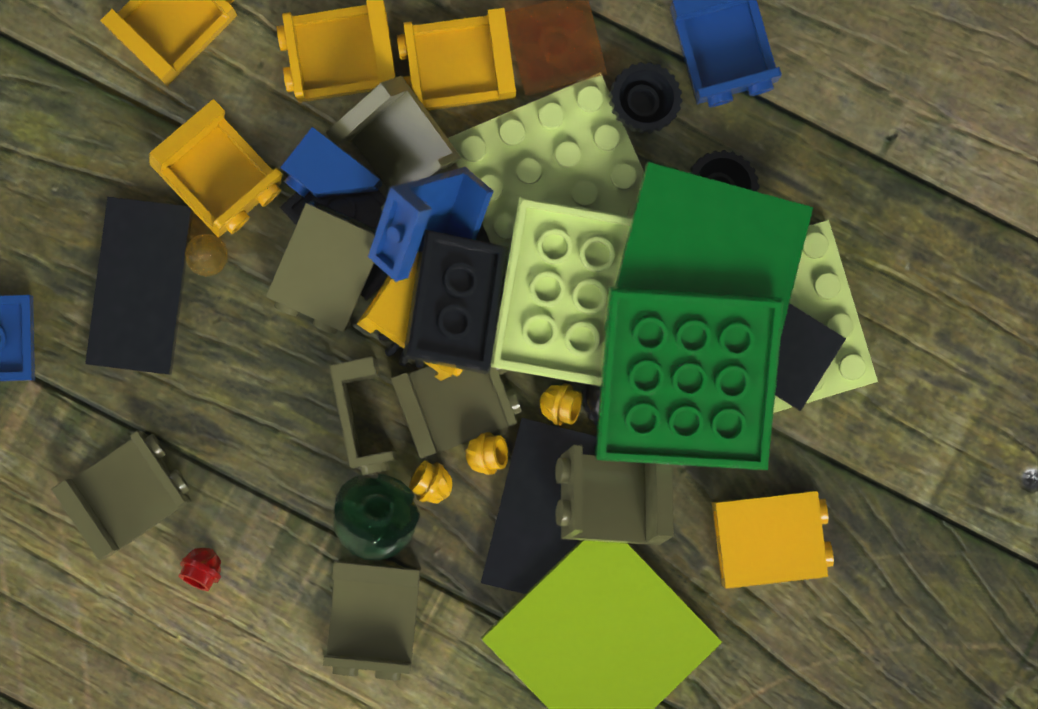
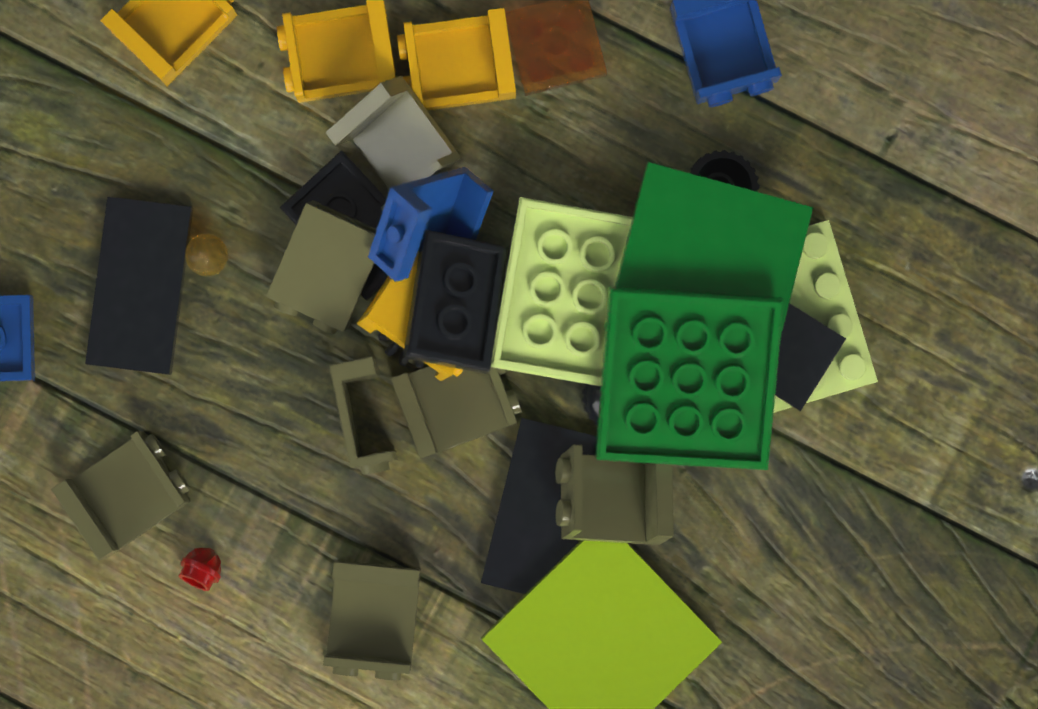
(215, 170): yellow panel -> none
(326, 169): blue slope -> none
(375, 516): clear green cylinder -> none
(431, 482): yellow plate -> none
(487, 453): yellow plate -> none
(555, 152): yellowish green plate -> none
(561, 404): yellow plate -> none
(645, 97): black hat -> none
(772, 539): yellow panel -> none

